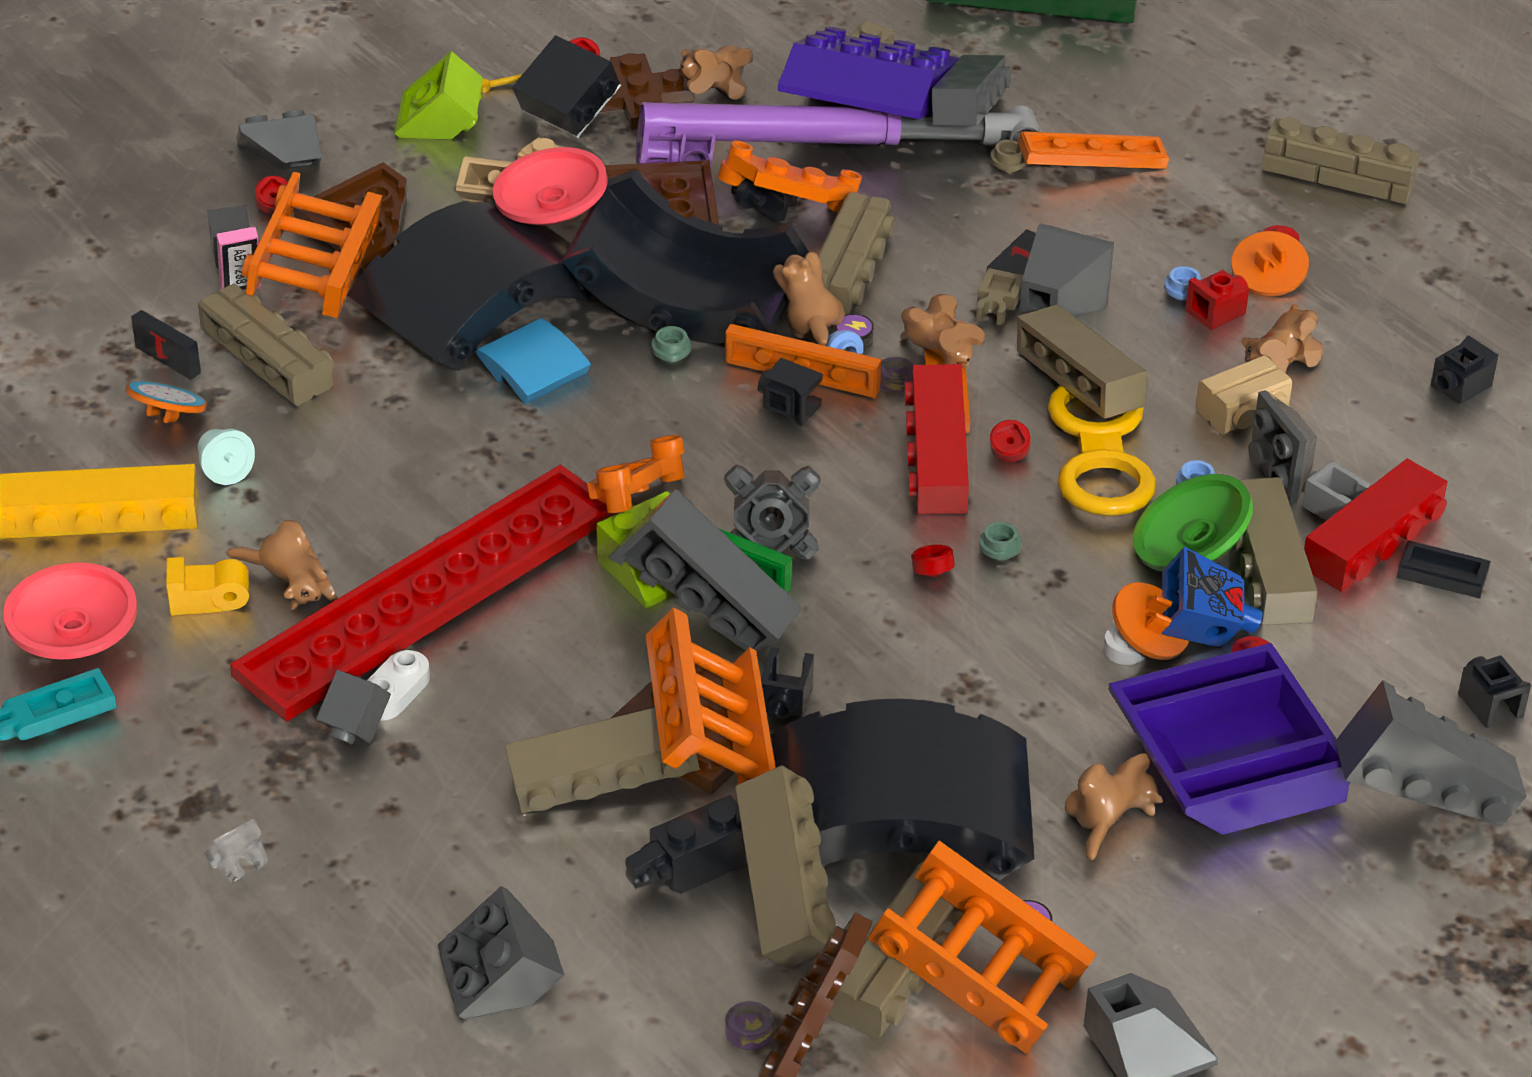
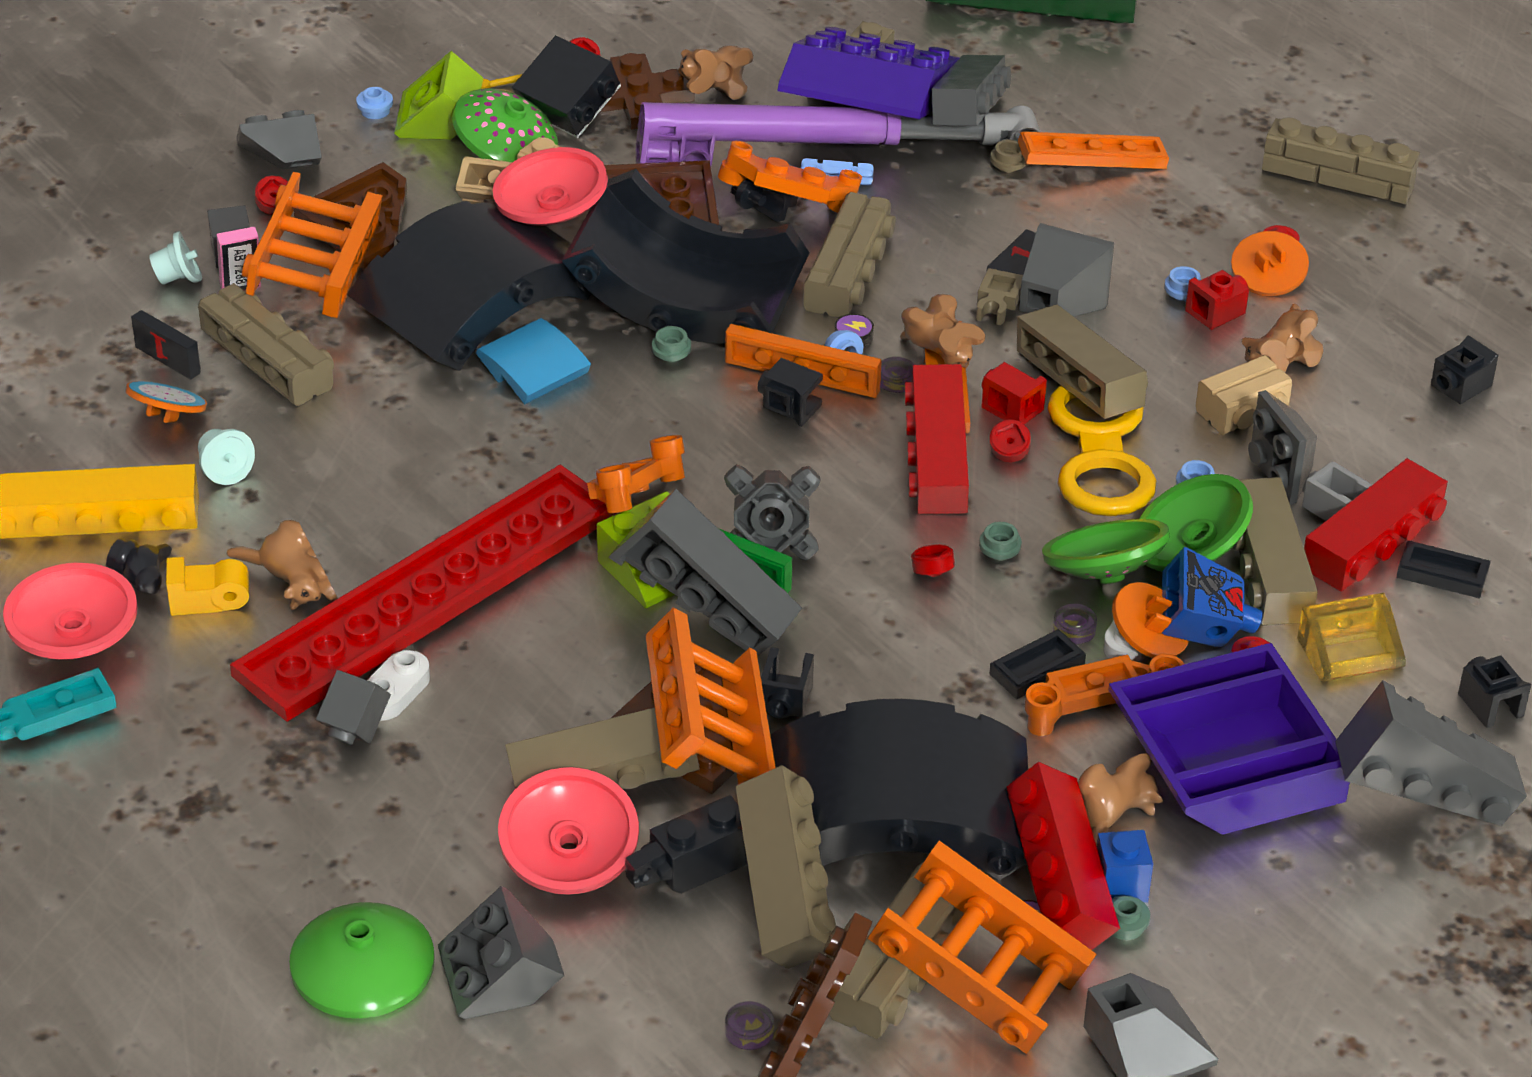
(138, 563): none -> black animal
(176, 262): none -> light aqua piece
(236, 844): clear tile -> none
(362, 960): none -> bright green dish
(374, 102): none -> light blue plate
(499, 123): none -> bright green dish
(564, 809): none -> coral dish
(810, 303): medium nougat animal -> none
(833, 168): none -> light blue axle
(1013, 393): none -> red brick
(1032, 662): none -> black tile
(1062, 854): none -> red brick
(1076, 622): none -> clear smoke tile
(1083, 688): none -> orange plate
(1107, 549): none -> bright green dish
(1126, 863): none -> blue brick
(1132, 917): none -> sand green plate
(1347, 622): none -> clear yellow tile

